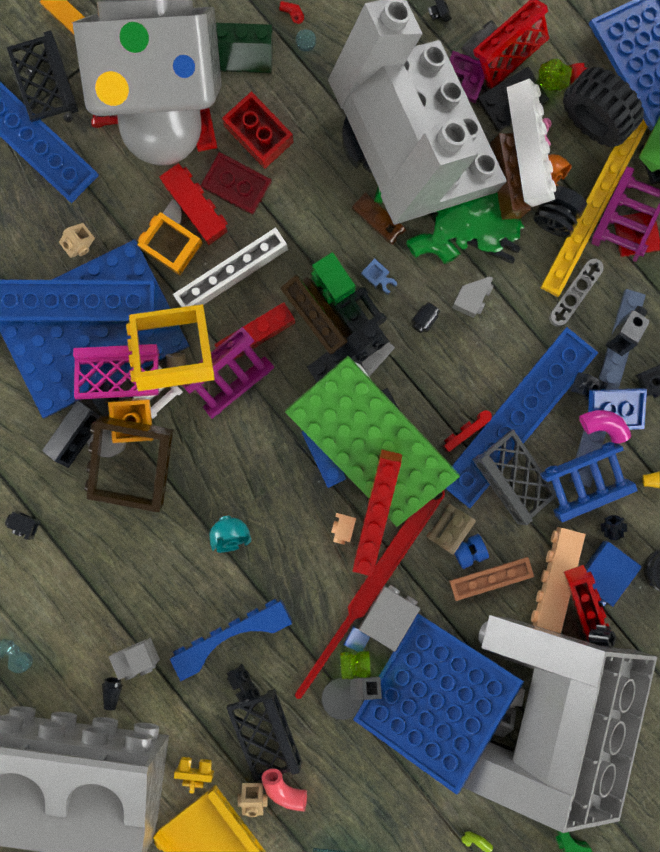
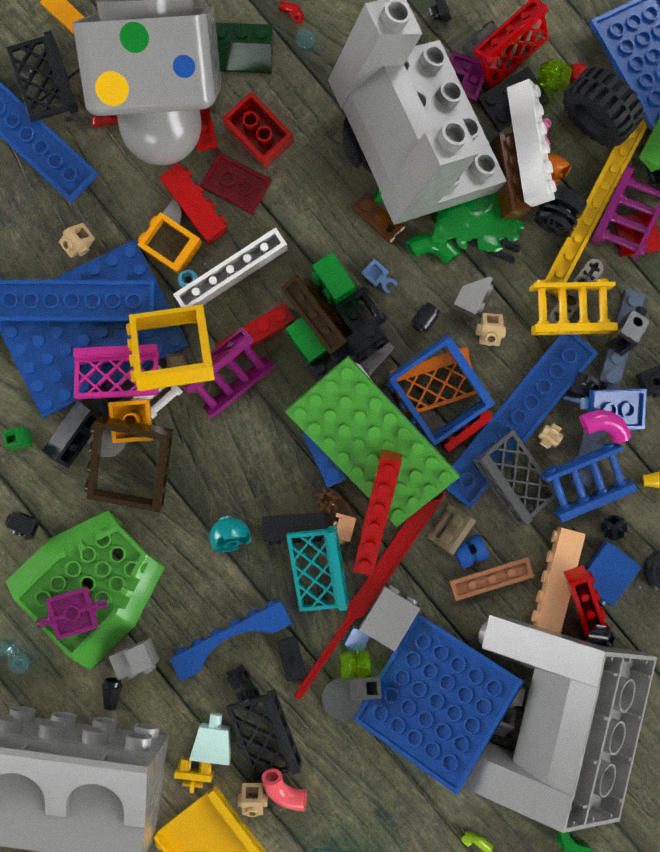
(17, 438): none -> green leg
(72, 613): none -> magenta plate
(83, 554): none -> bright green wedge
(184, 274): none -> medium azure plate
(212, 742): none -> light aqua torso
(278, 526): none -> black brick
(291, 658): none -> black plate
(305, 341): none -> green brick
(331, 503): none -> clear orange gear
(335, 571): none -> teal fence
(431, 364): none -> orange fence
(463, 418): none -> blue window
(491, 329): none -> tan brick
(550, 436): none -> tan gear
(583, 325): none -> yellow fence
(584, 402): none -> medium blue hand

